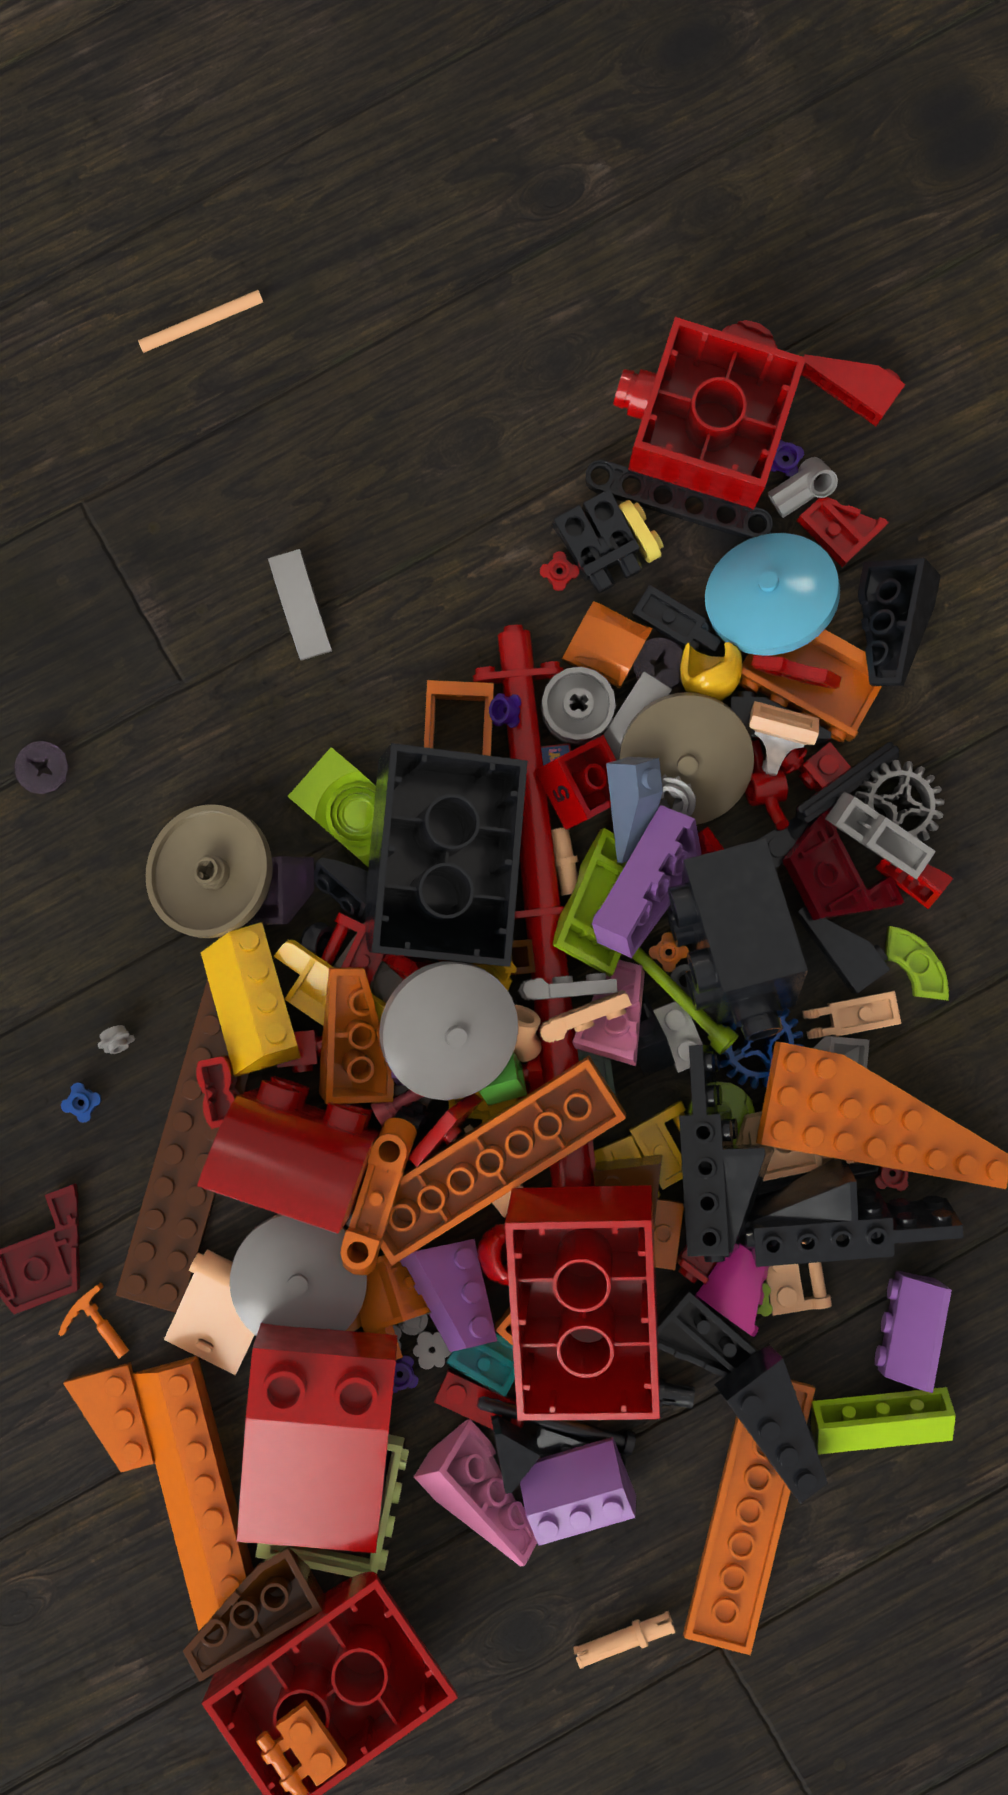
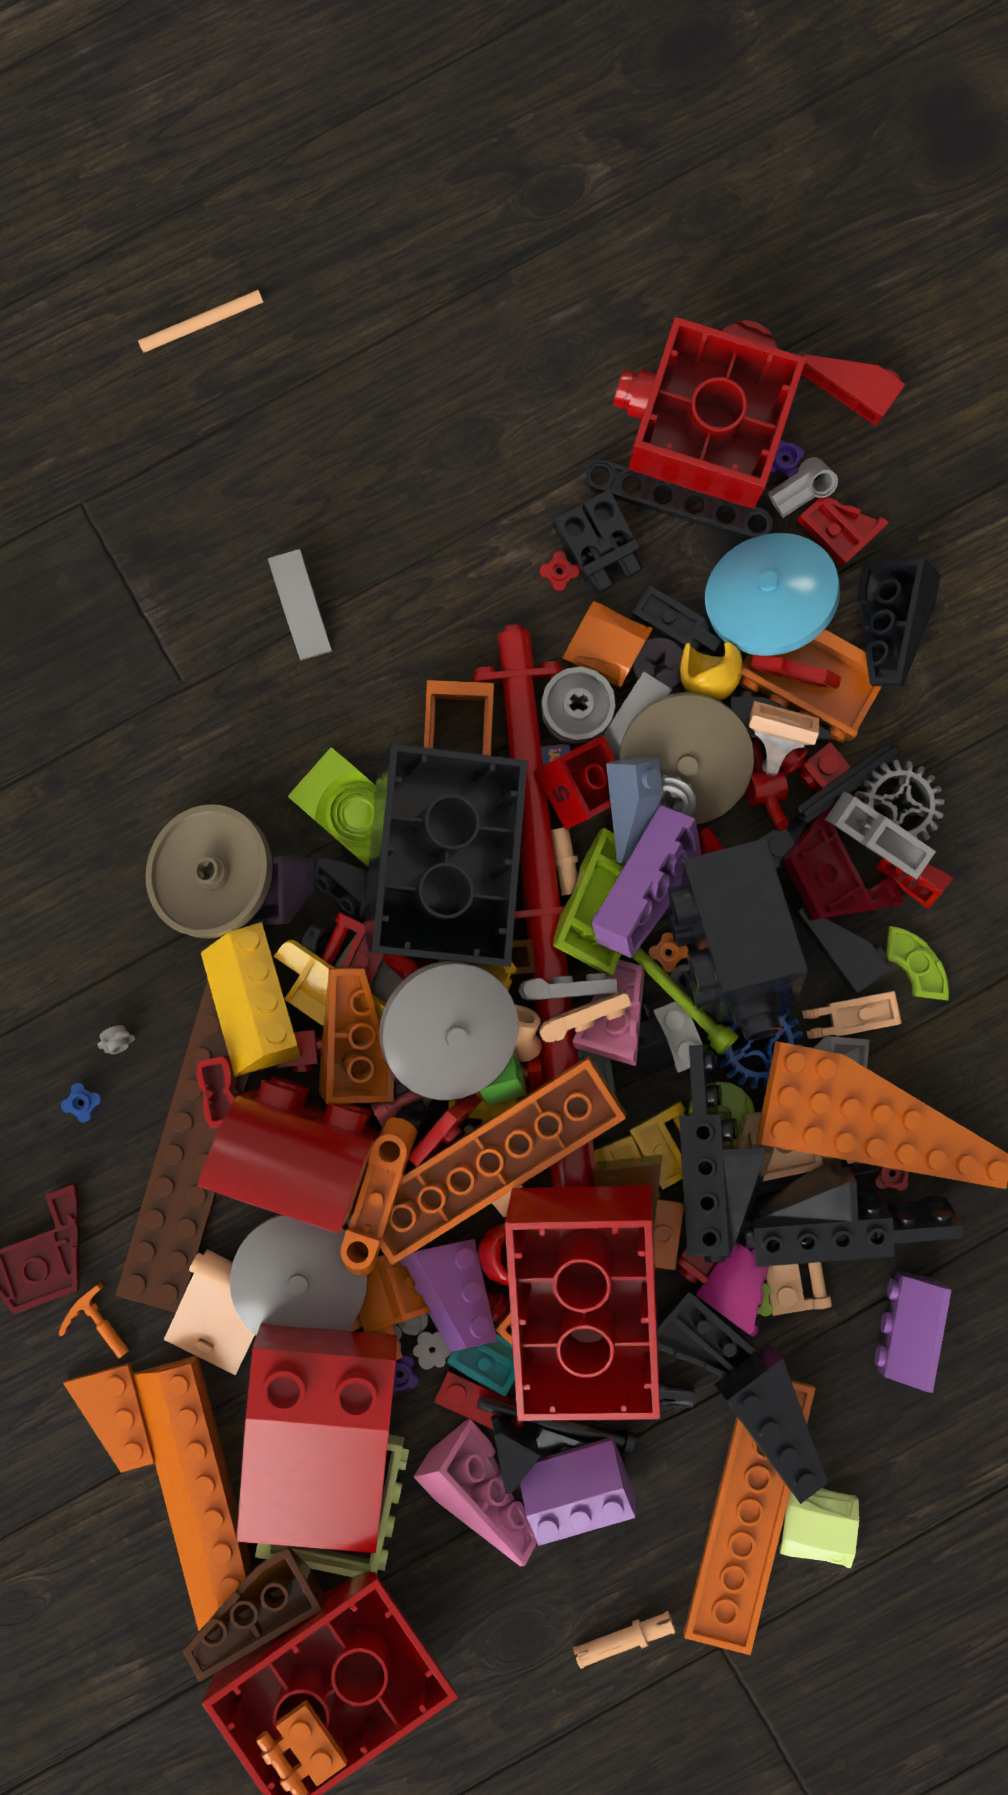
(27, 773): clear purple gear -> none
(498, 1304): none -> red plate
(505, 710): dark purple plate -> none
(648, 541): light yellow plate -> none
(822, 1527): none -> yellowish green slope
(882, 1420): lime brick -> none

